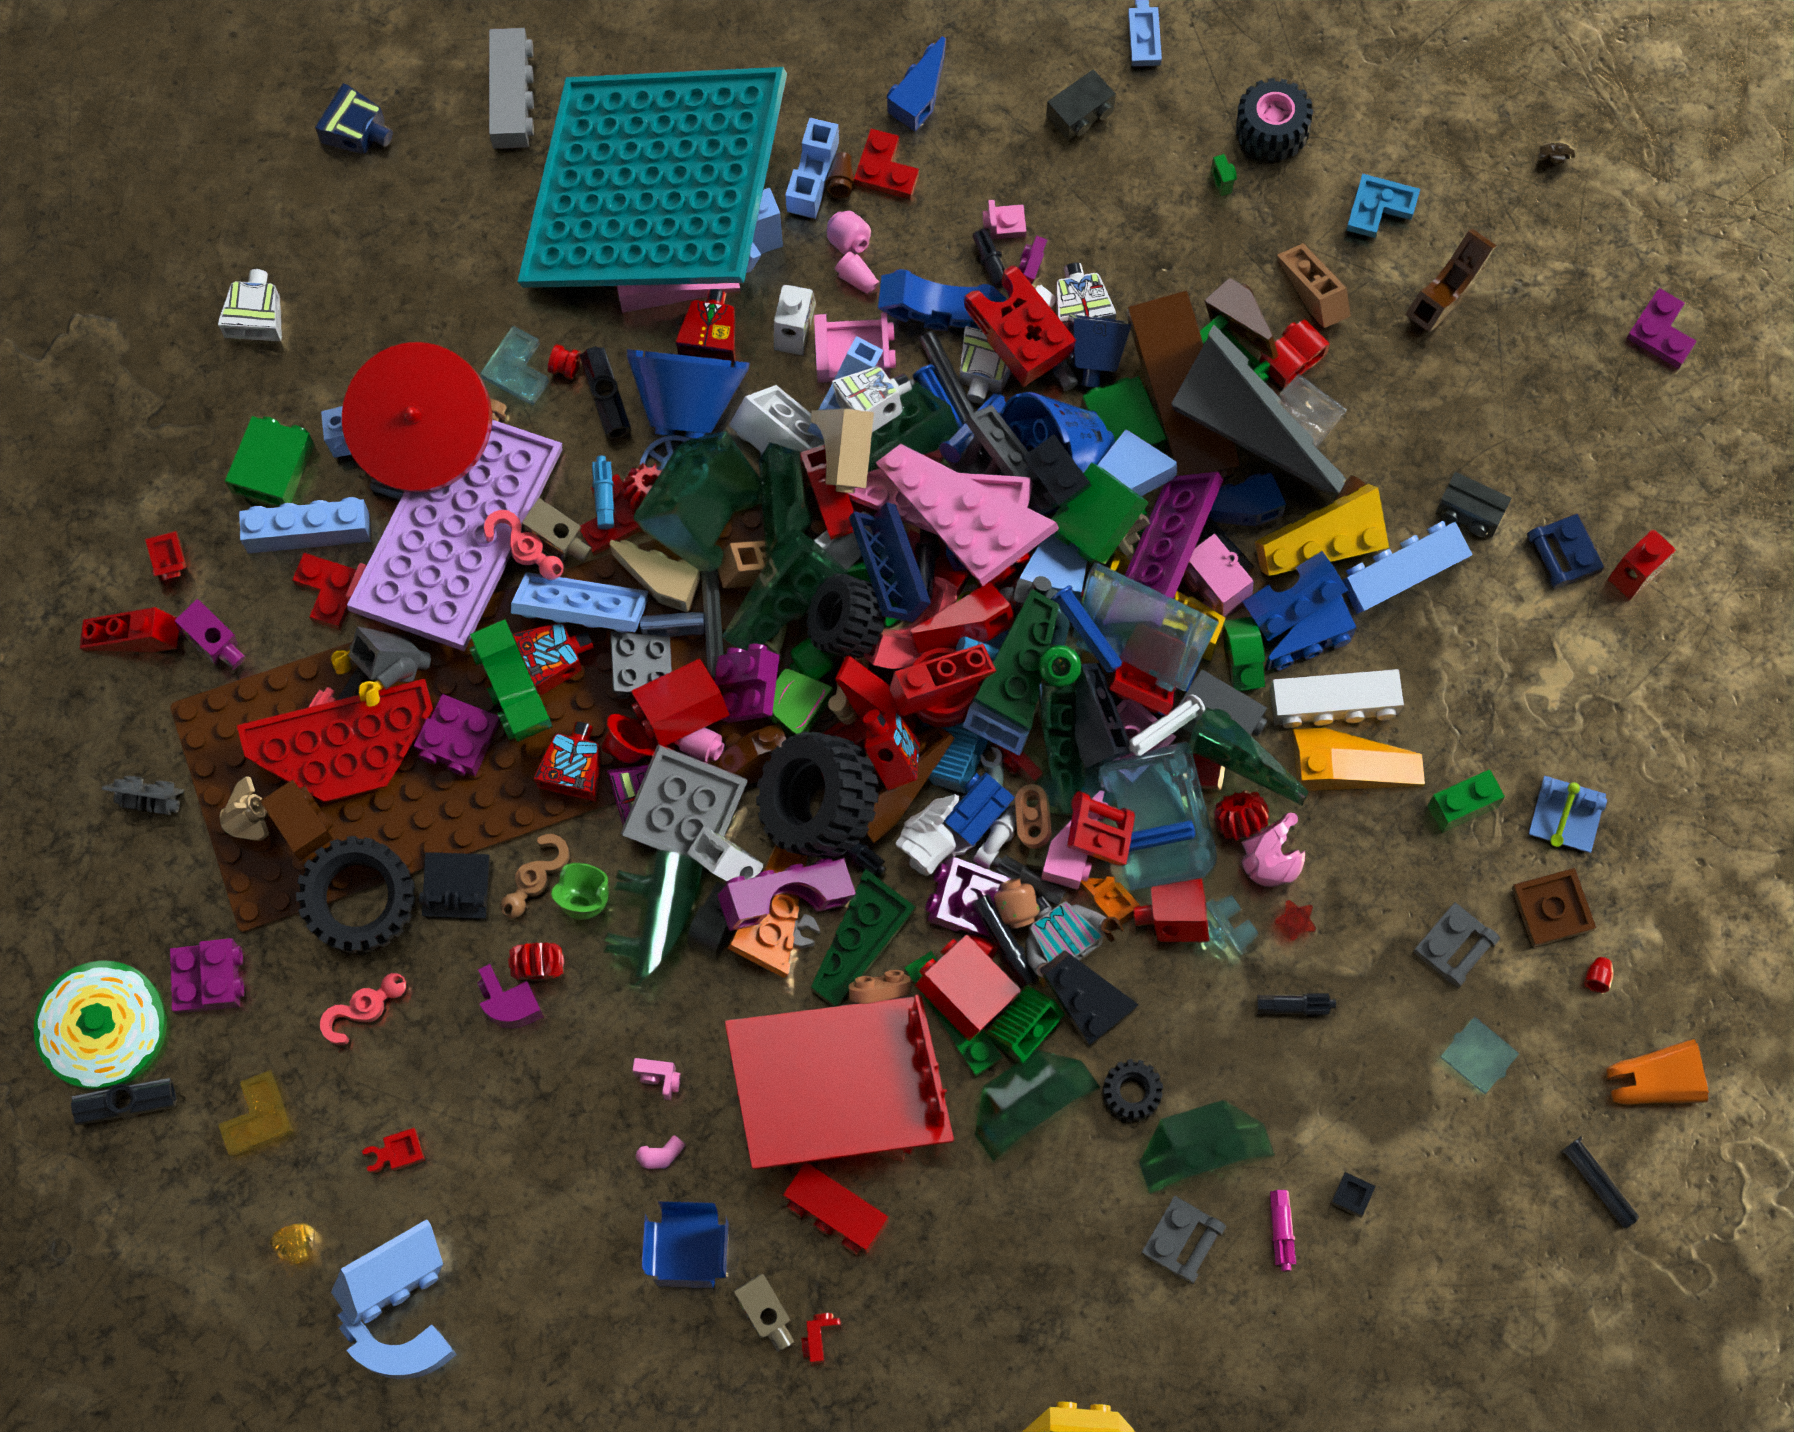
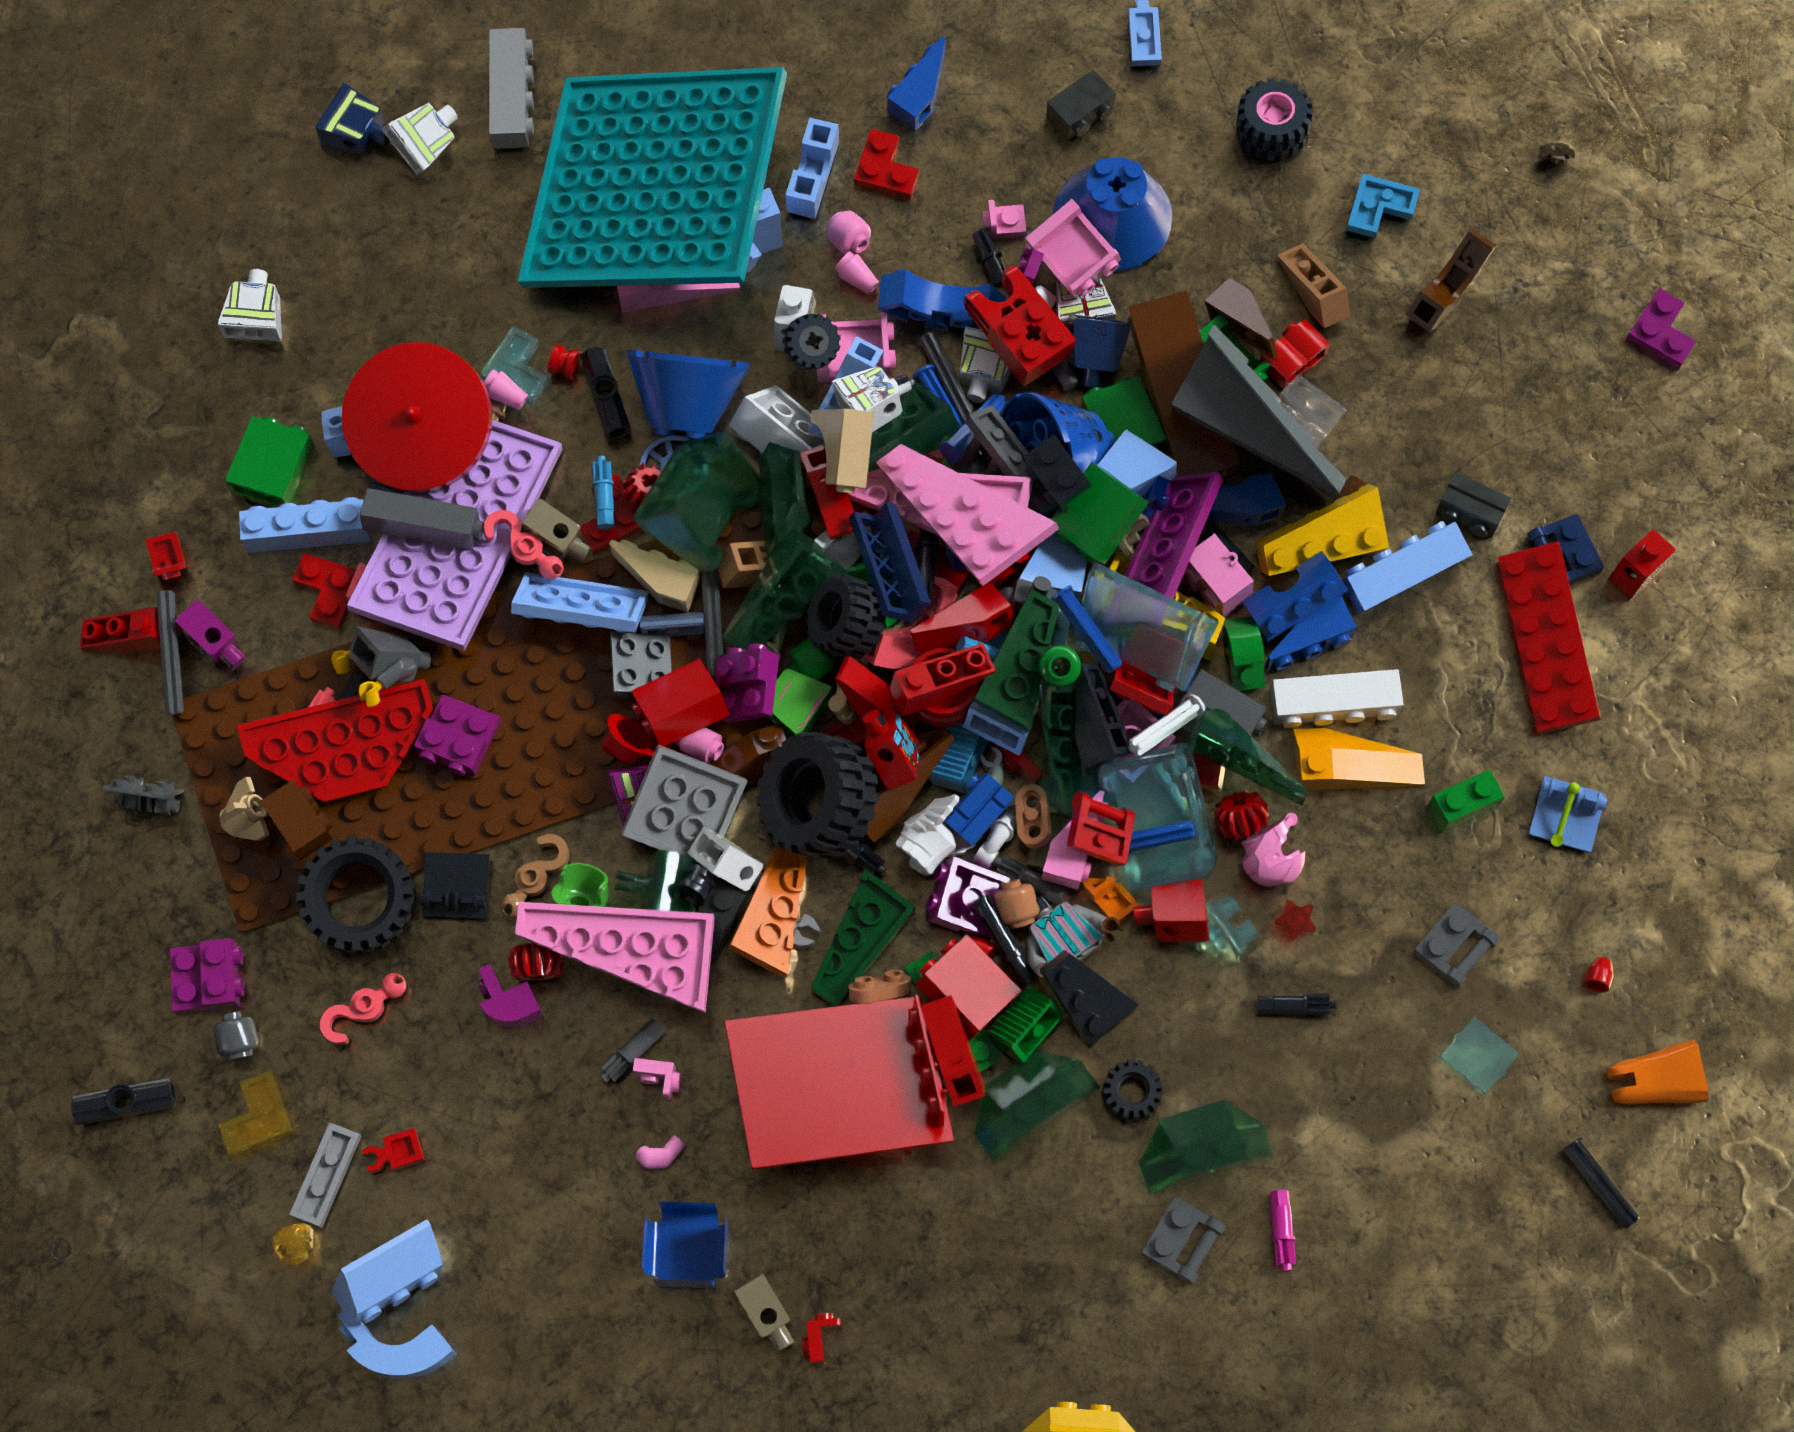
(100, 1025): dish -> none
(170, 652): none -> dark grey axle
(235, 1036): none -> dark grey head
(325, 1175): none -> light grey plate
(420, 519): none -> dark grey brick
(421, 135): none -> white torso
(504, 390): none -> bright pink cone
(511, 684): green brick -> none
(551, 654): torso -> none
(571, 764): torso -> none
(632, 1049): none -> dark grey piece
(645, 947): none -> bright pink wing
(696, 884): none -> black wheel
(709, 329): red torso -> none
(800, 344): none -> black wheel
(822, 885): arch -> none
(835, 1209): red brick -> none
(840, 178): reddish brown cone -> none
(953, 1051): none -> red slope
(1074, 249): none -> bright pink panel
(1123, 207): none -> blue cone
(1156, 496): none -> clear blue plate
(1223, 174): green plate -> none
(1353, 1194): black plate -> none
(1549, 638): none -> red plate
(1553, 907): reddish brown plate -> none

